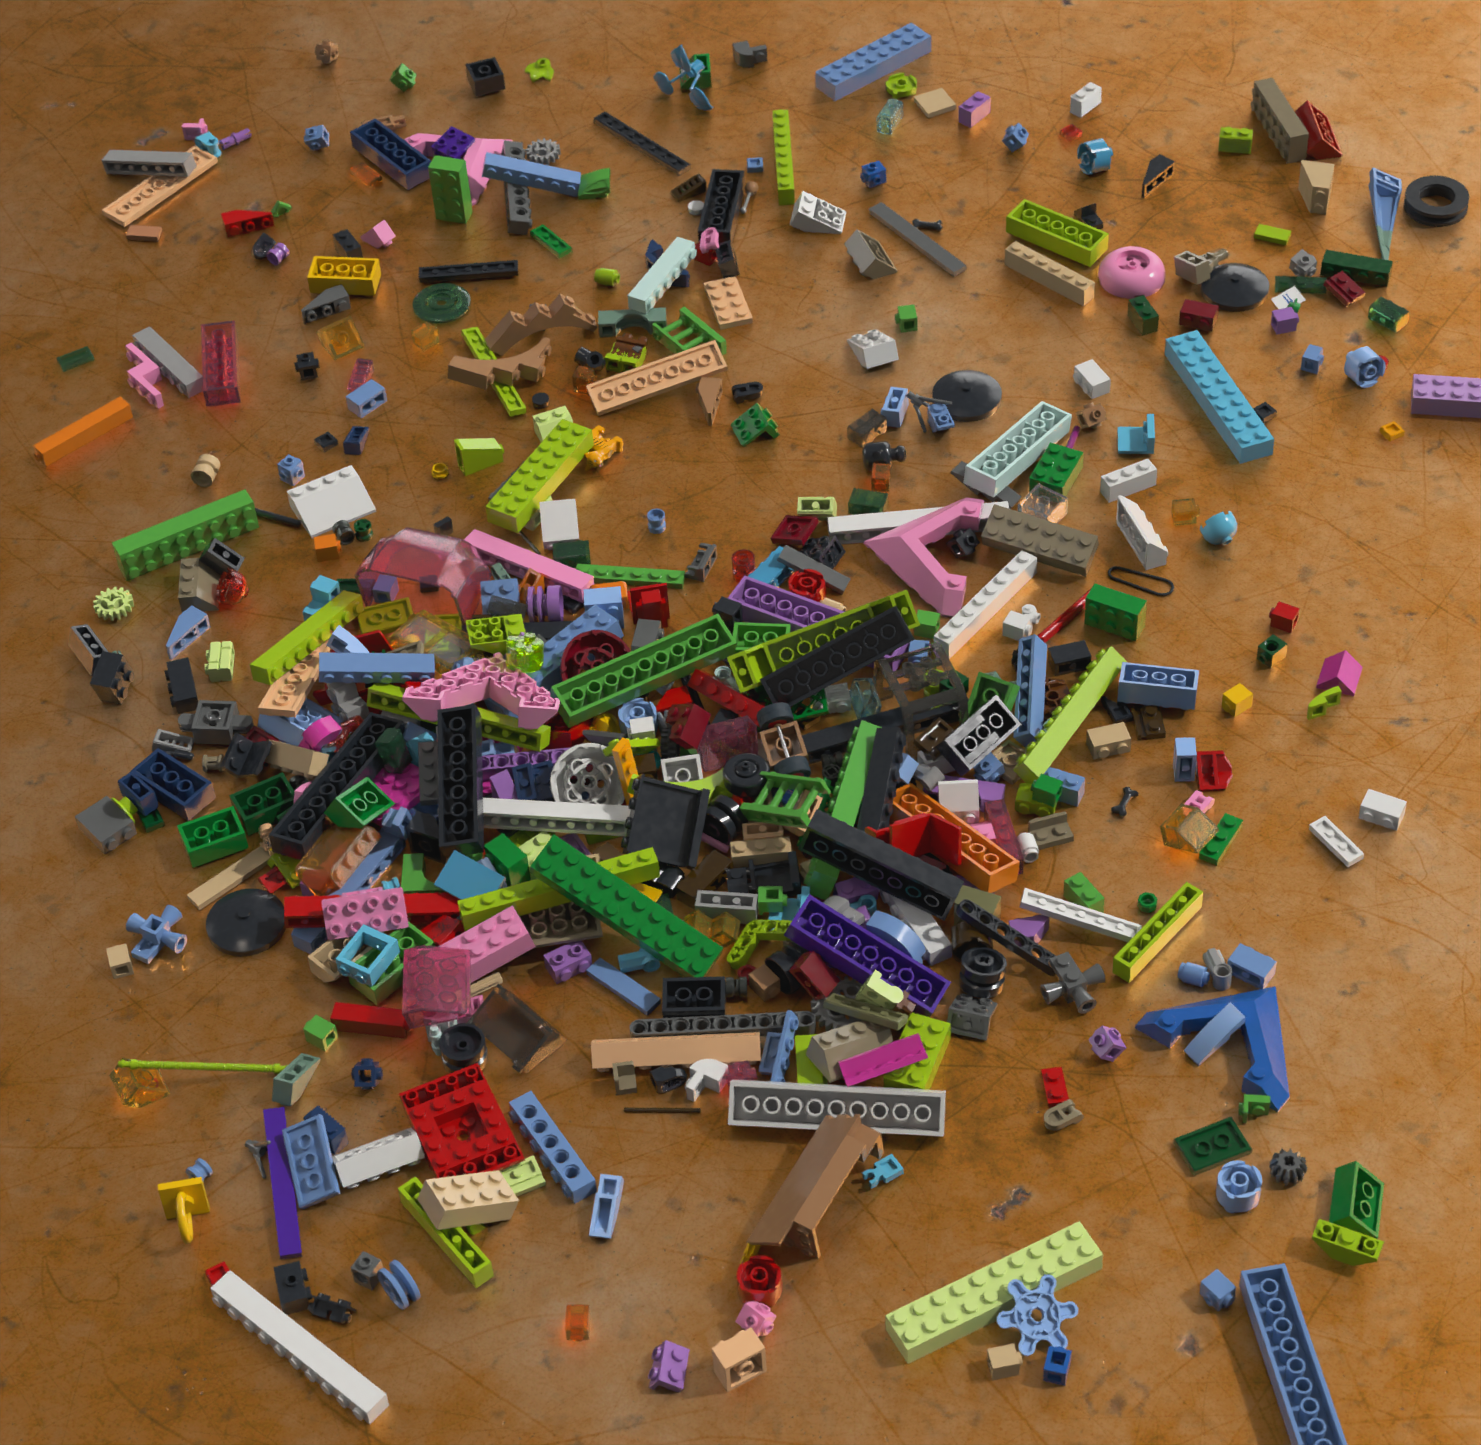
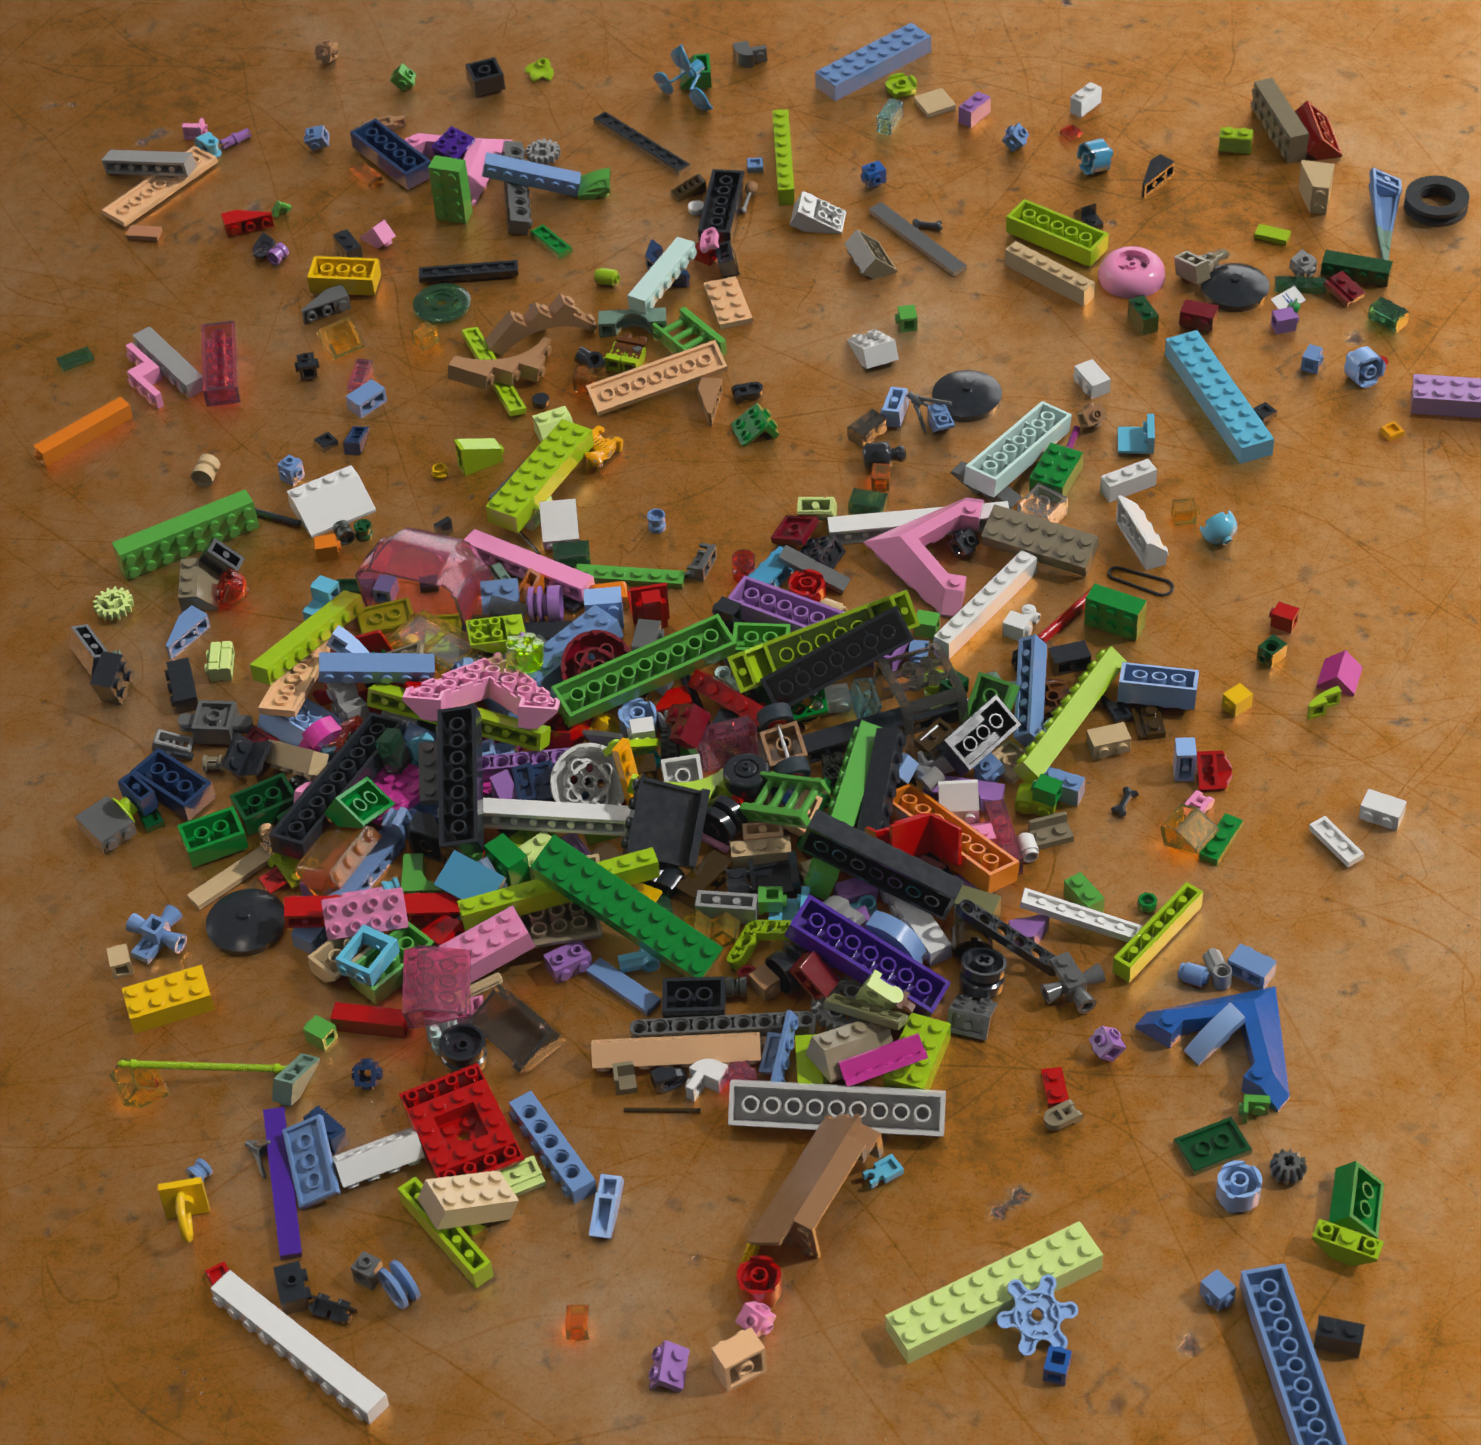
(168, 999): none -> yellow brick
(1004, 1361): tan brick -> none
(1339, 1336): none -> black brick

